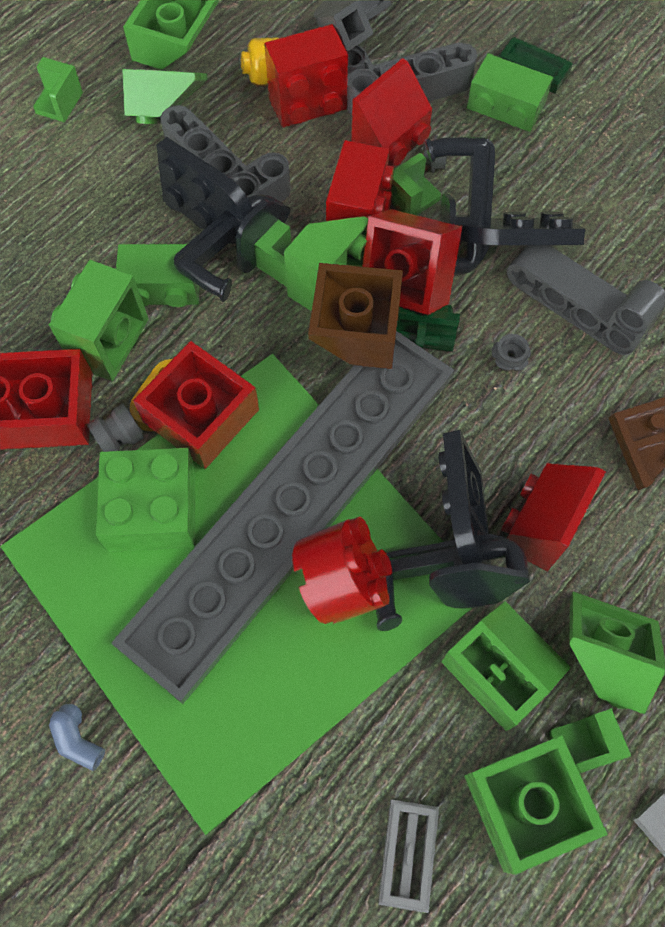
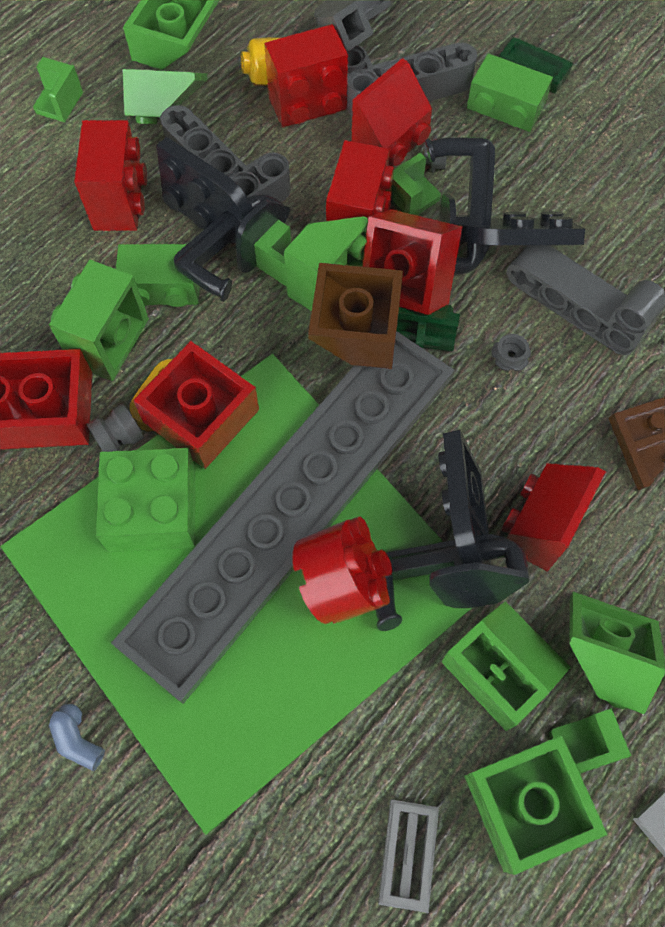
(110, 175): none -> red brick

